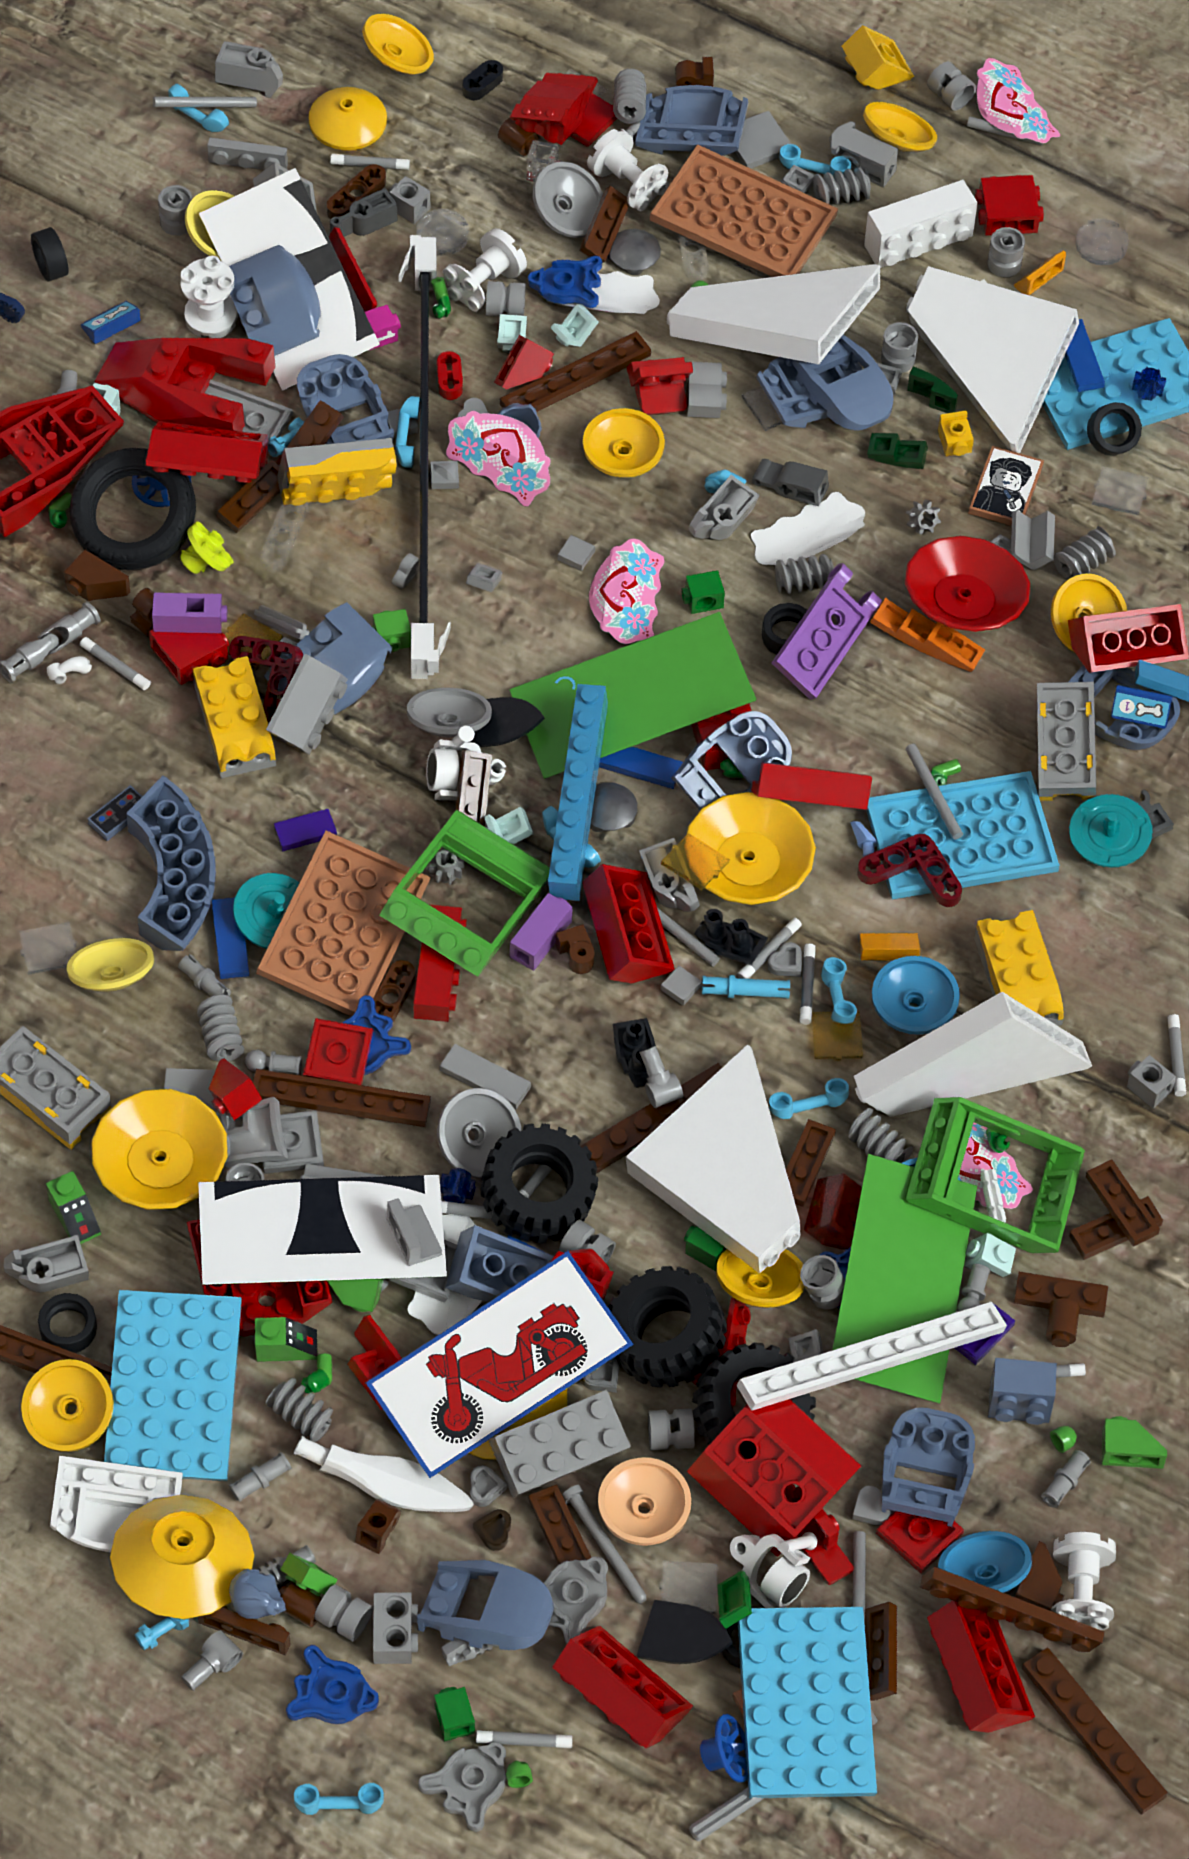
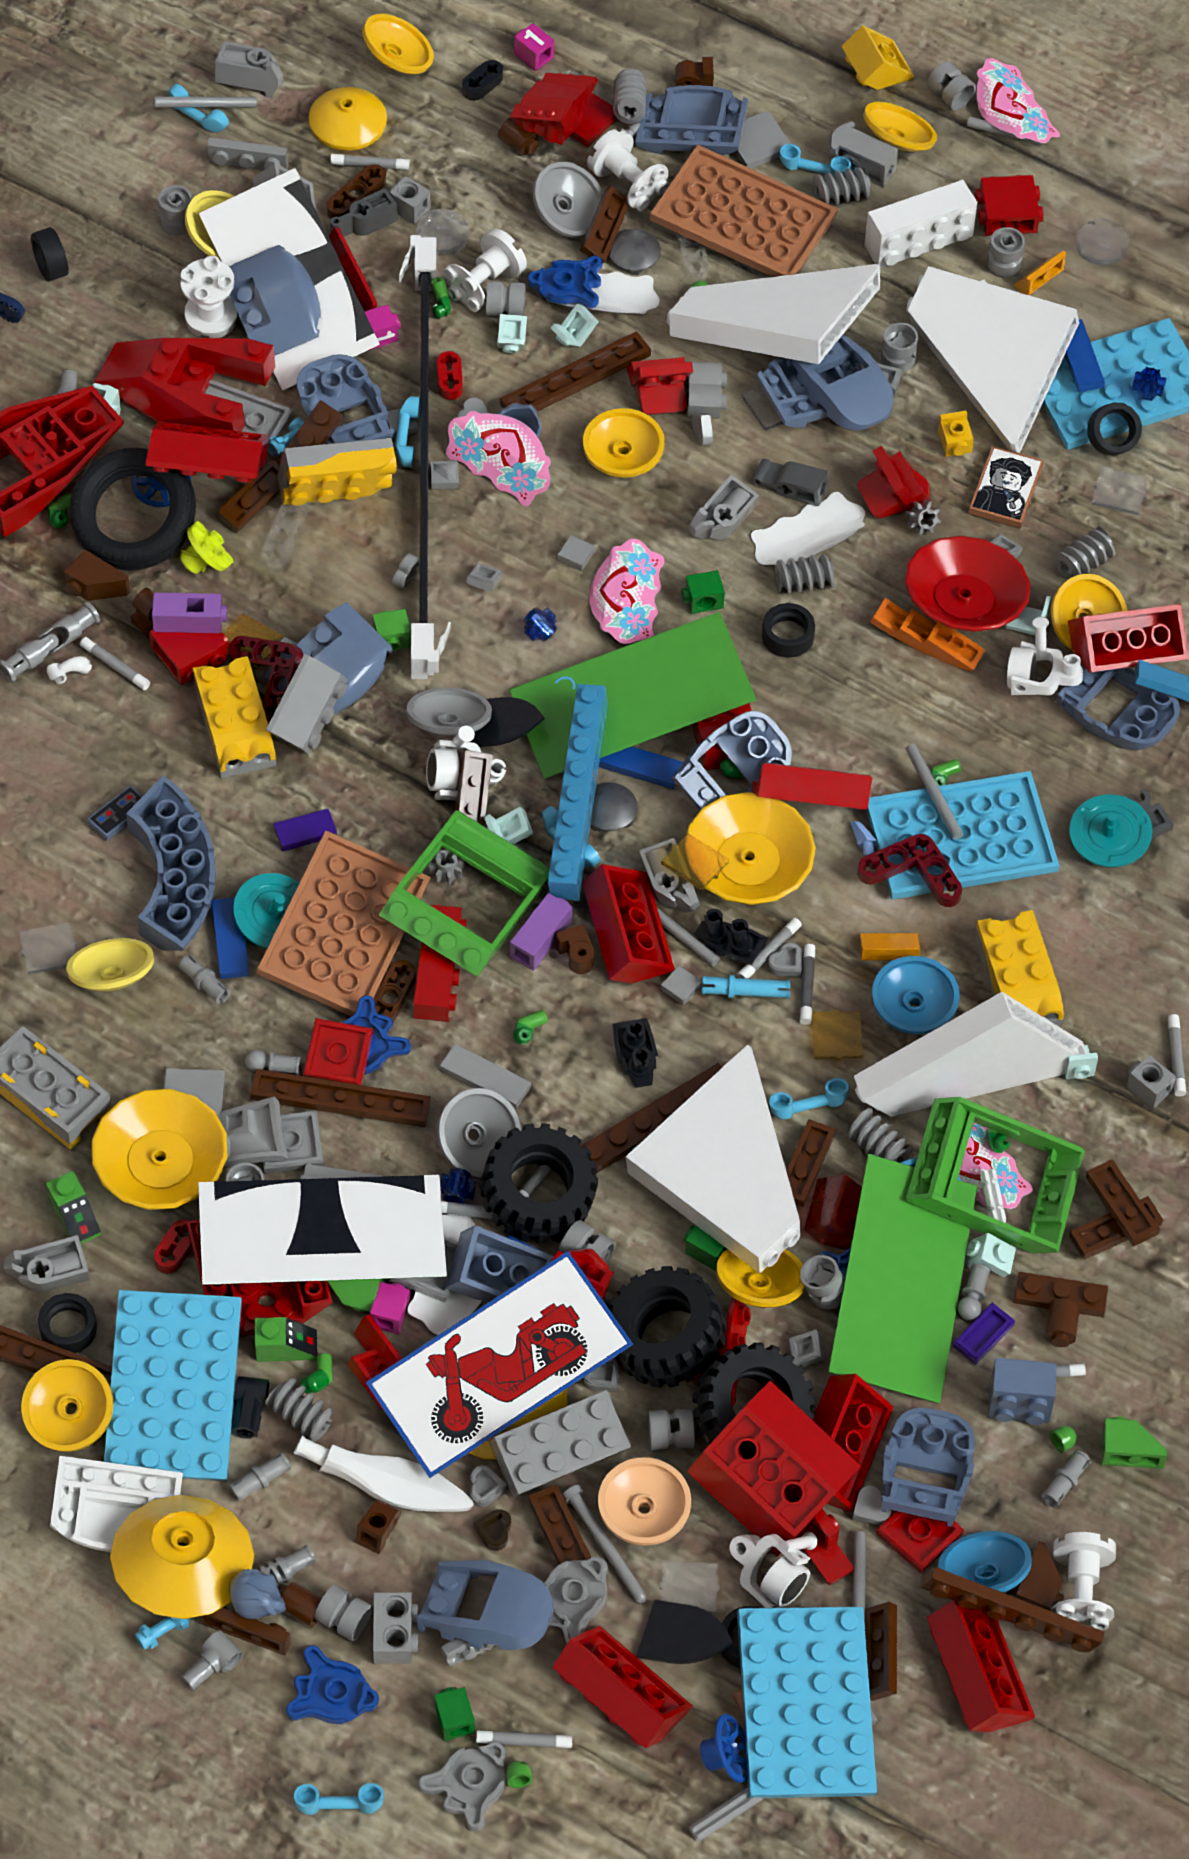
(111, 321): blue slope -> none
(170, 1243): none -> red beam
(220, 1028): light grey piece -> none
(232, 1090): red slope -> none
(249, 1400): none -> black piece
(281, 622): light grey axle -> none
(307, 1574): bright green piece -> none
(390, 1307): none -> dark pink brick
(412, 1232): light grey panel -> none
(524, 363): red slope -> none
(525, 1025): none -> arm
(534, 46): none -> dark pink brick
(539, 157): clear brick -> none
(540, 624): none -> clear blue gear
(662, 1085): light grey pin -> none
(702, 428): none -> light grey tile
(716, 479): medium azure arm -> none
(734, 1599): green tile -> none
(798, 179): light grey tile -> none
(818, 644): medium lavender hinge -> none
(832, 976): medium azure bar -> none
(856, 1420): none -> red slope
(871, 1356): white plate -> none
(892, 485): none -> red piece
(896, 452): dark green slope -> none
(941, 395): dark green slope -> none
(1023, 662): none -> white piece
(1024, 621): none -> light aqua bracket
(1033, 539): light grey panel -> none
(1066, 740): light grey piece -> none
(1081, 1065): none -> light aqua bracket
(1094, 1730): reddish brown plate -> none
(1141, 707): slope -> none

